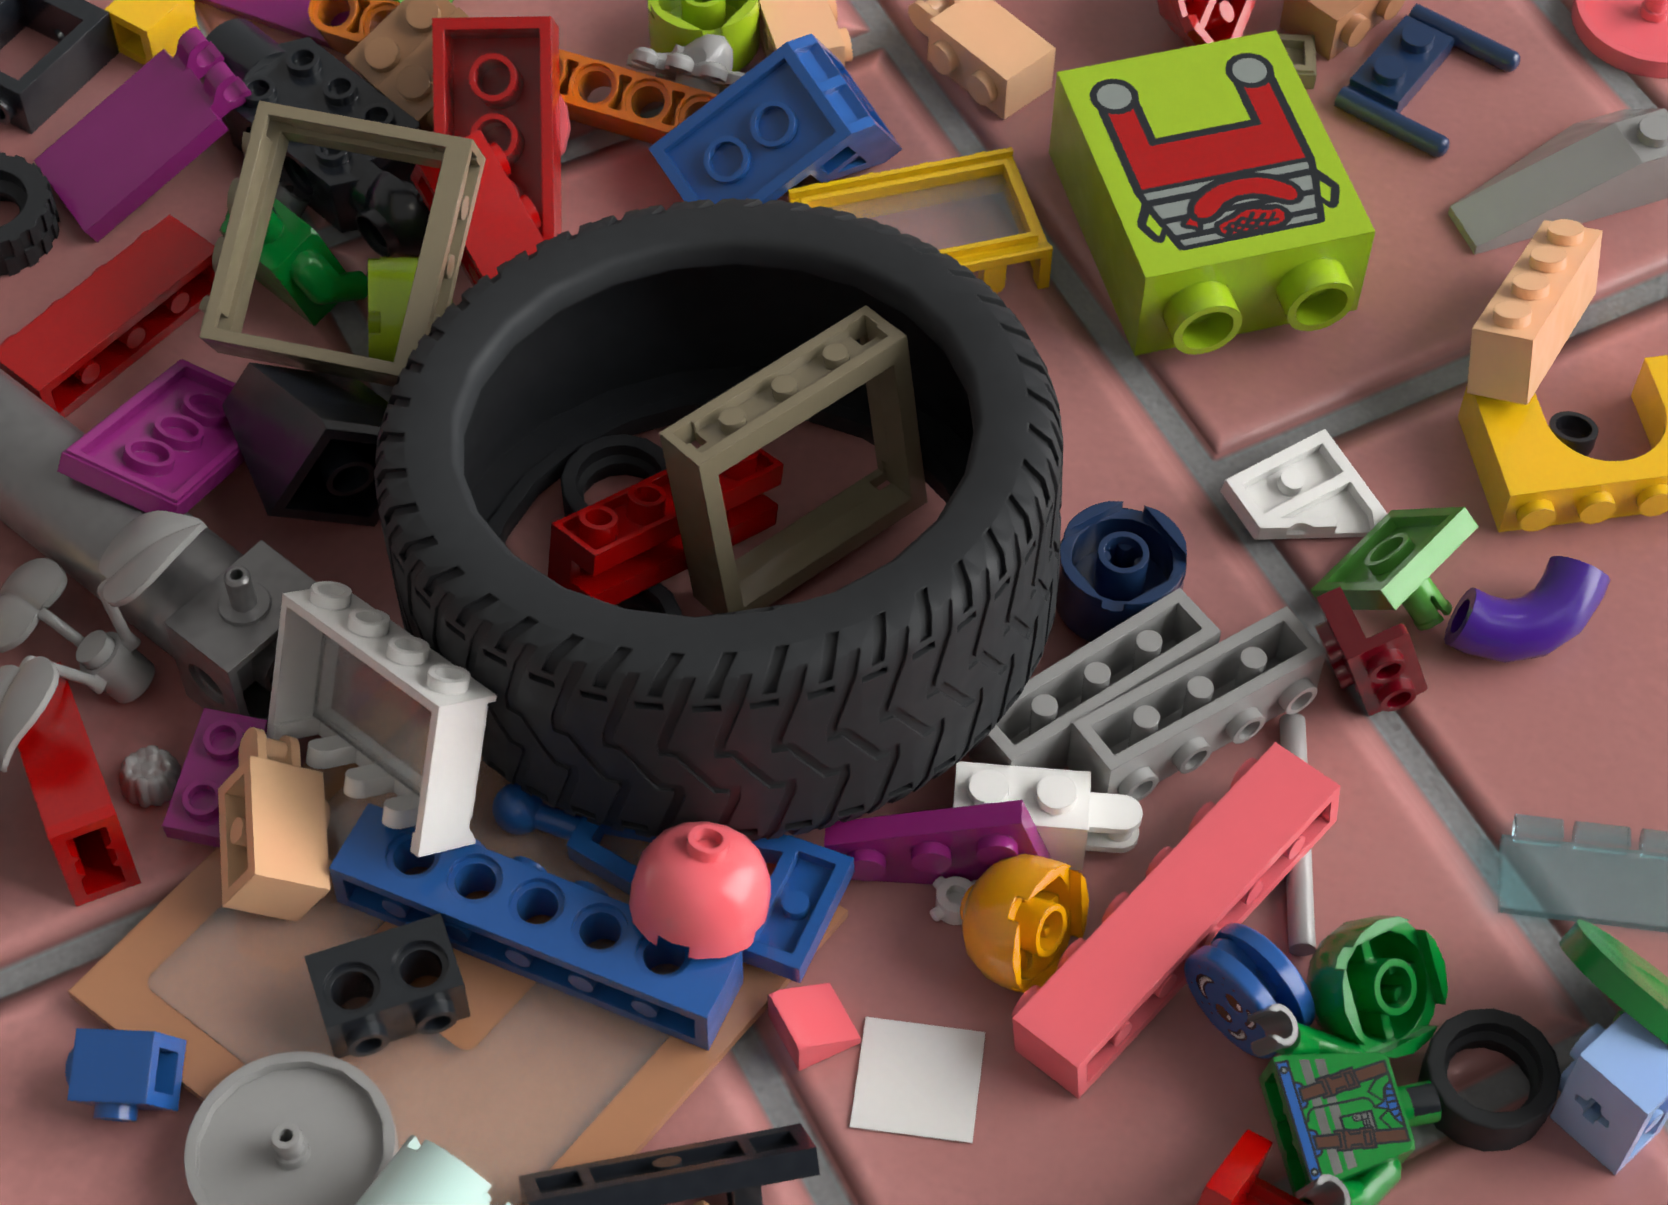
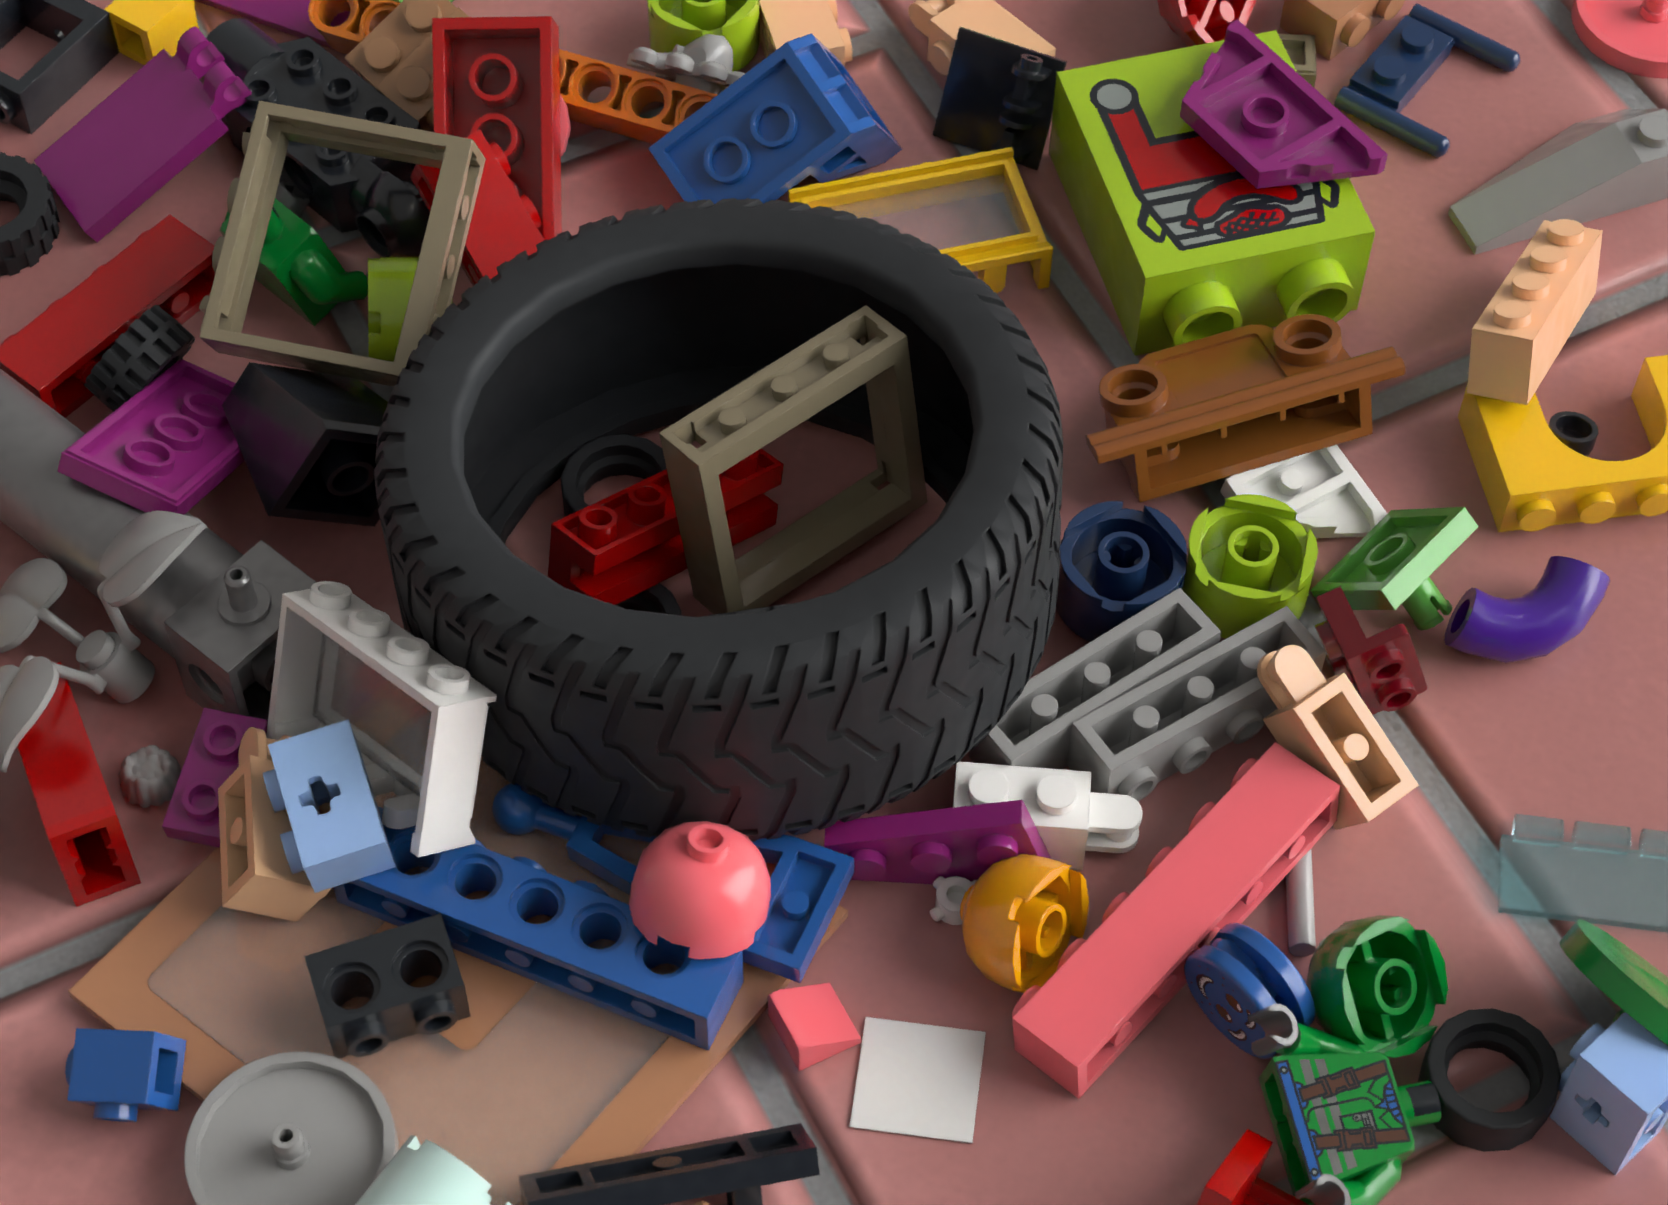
(139, 357): none -> black tyre
(319, 770): none -> light blue brick
(998, 97): none -> black hinge
(1236, 403): none -> dark orange brick
(1249, 562): none -> lime brick
(1272, 119): none -> magenta wing
(1334, 734): none -> light nougat brick

